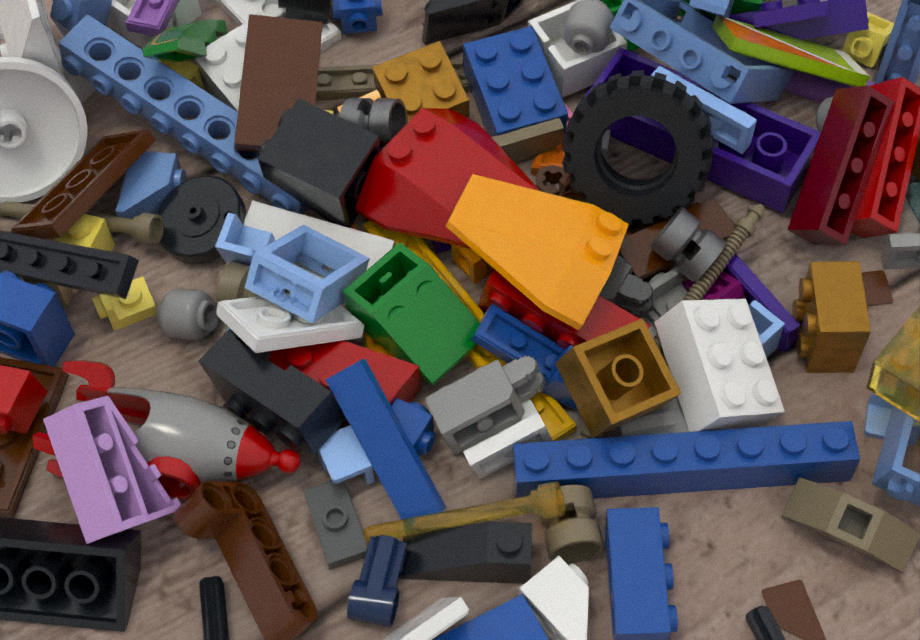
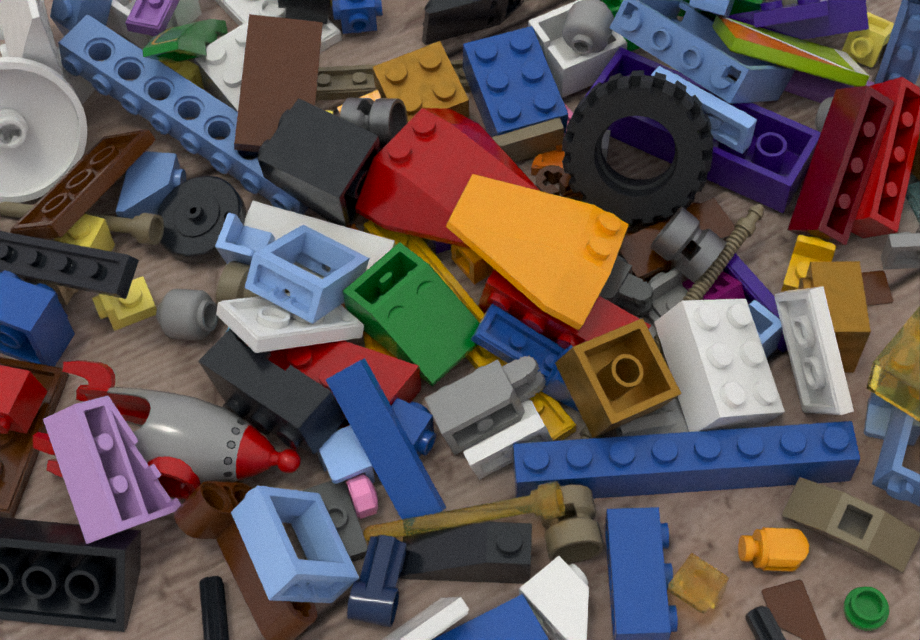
(284, 576): none -> light blue window
(362, 495): none -> bright pink tile
(698, 584): none -> clear yellow bracket
(774, 548): none -> light orange arm
(805, 251): none -> yellow bracket
(813, 351): none -> white tile
(866, 608): none -> green plate

